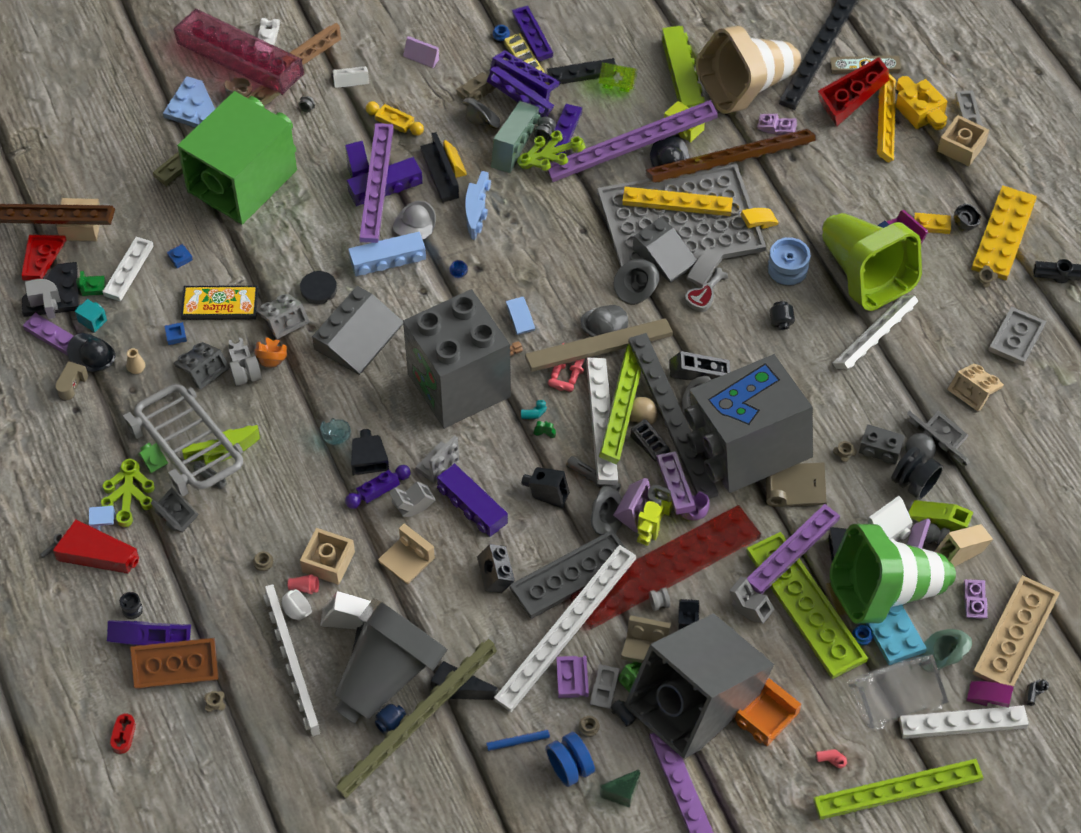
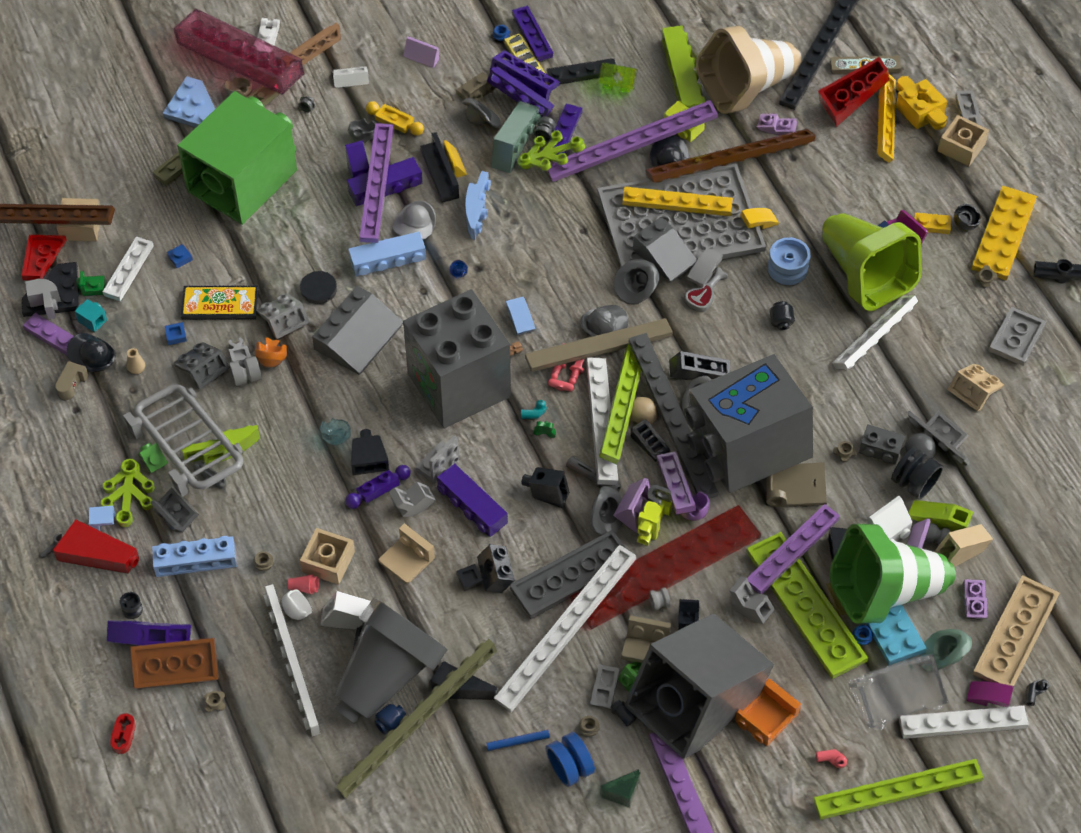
(194, 556): none -> light blue brick
(361, 130): none -> dark grey hair
(469, 577): none -> black plate
(572, 676): medium lavender plate -> none

